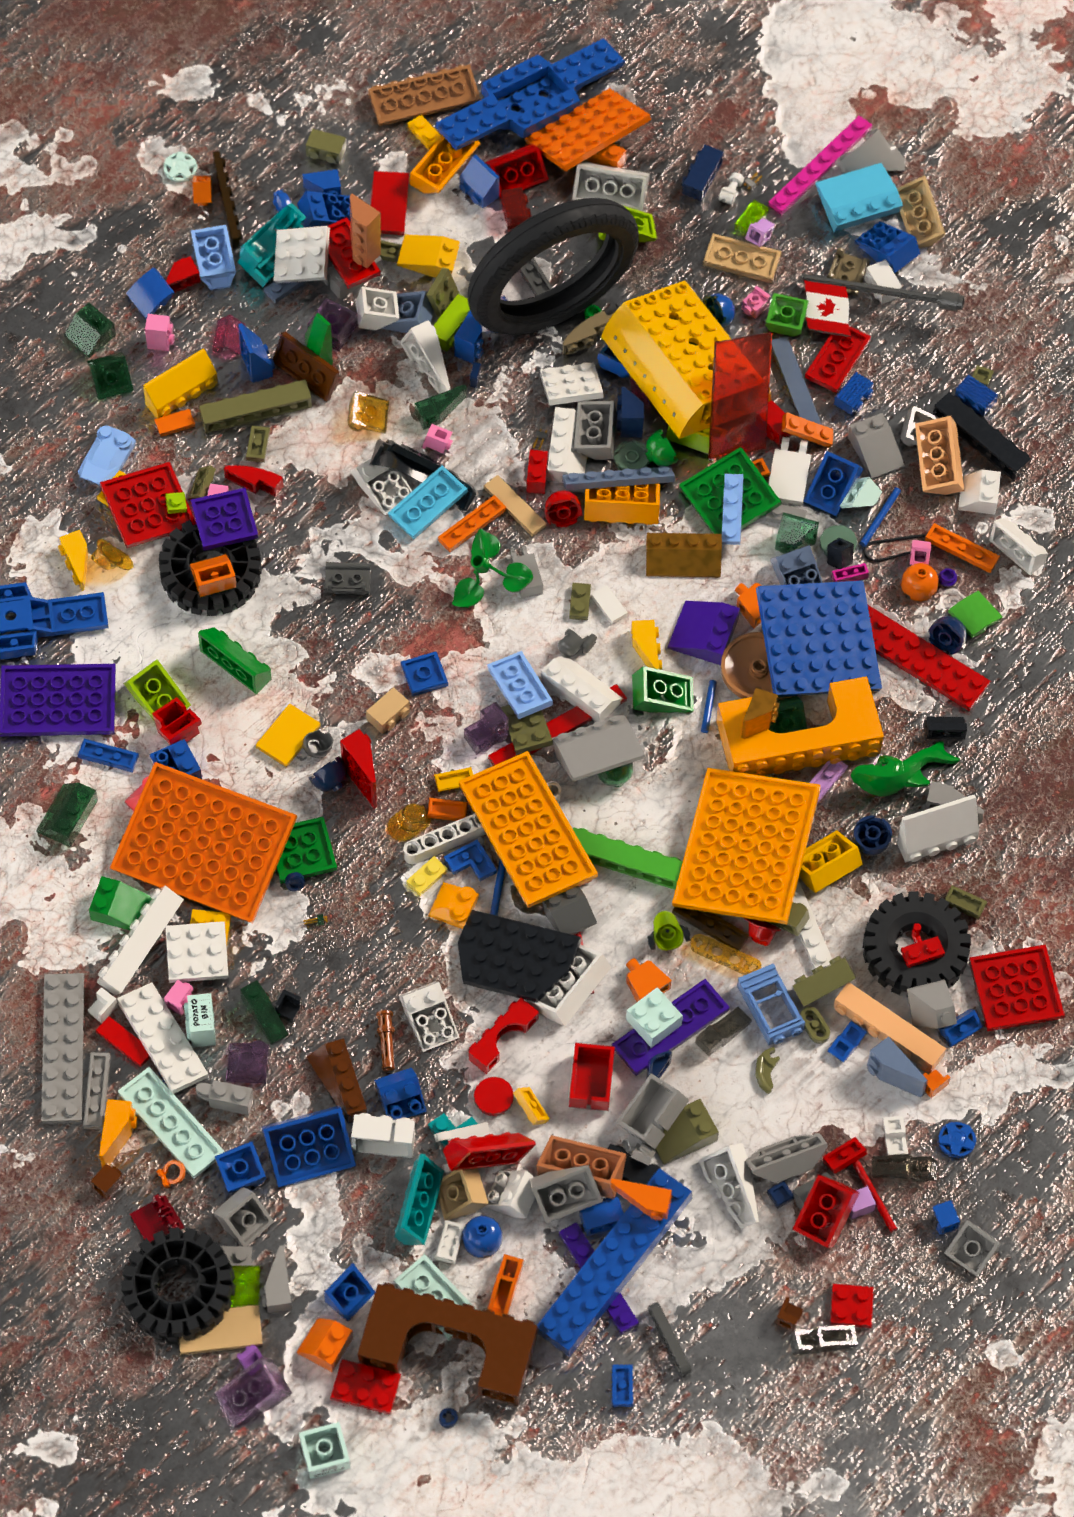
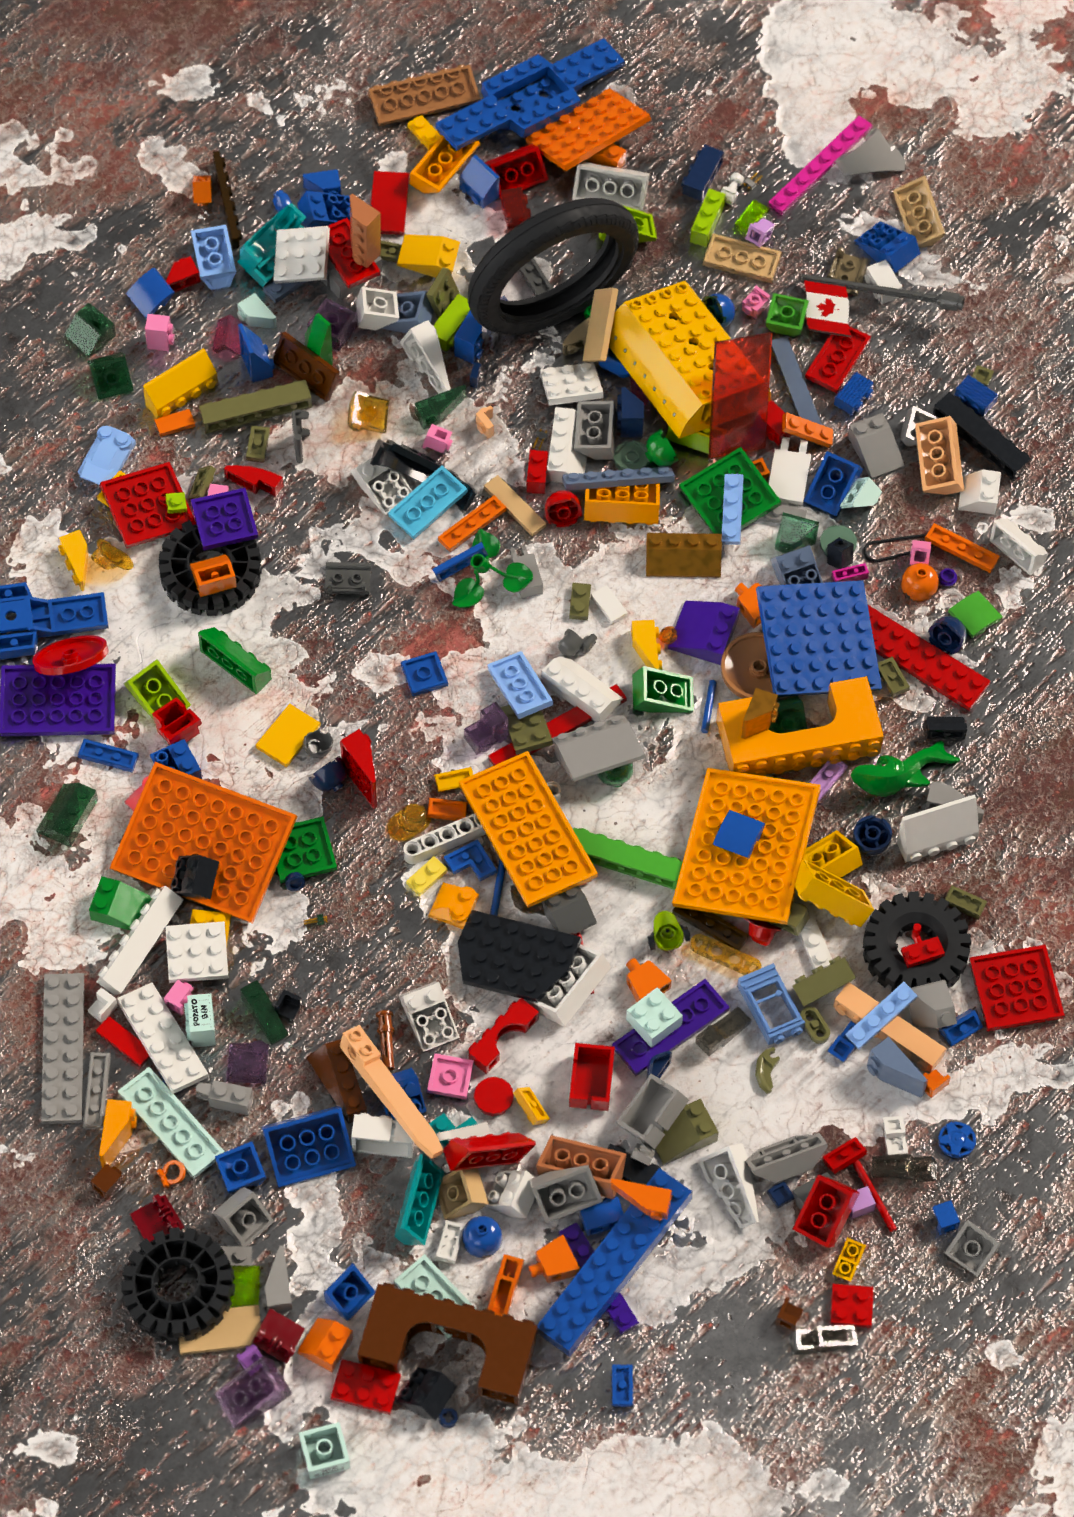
(70, 655): none -> red dish
(180, 166): light aqua wheel -> none
(194, 876): none -> black slope
(256, 313): none -> light aqua slope
(278, 1336): none -> dark red hinge
(299, 432): none -> dark grey piece
(325, 146): olive brick -> none
(368, 1063): none -> light nougat piece
(388, 711): tan brick -> none
(426, 1393): none -> black slope
(450, 1076): none -> bright pink plate
(458, 562): none -> blue tile
(483, 423): none -> light nougat bracket
(555, 1261): none -> orange torso
(600, 325): none -> tan tile
(668, 635): none -> clear orange plate
(669, 1339): dark grey beam -> none
(707, 218): none -> lime brick
(739, 833): none -> blue slope
(832, 894): none -> yellow slope
(849, 1259): none -> yellow slope
(859, 197): medium azure slope -> none
(879, 518): blue bar -> none
(881, 1015): none -> light blue plate
(893, 677): none -> olive plate

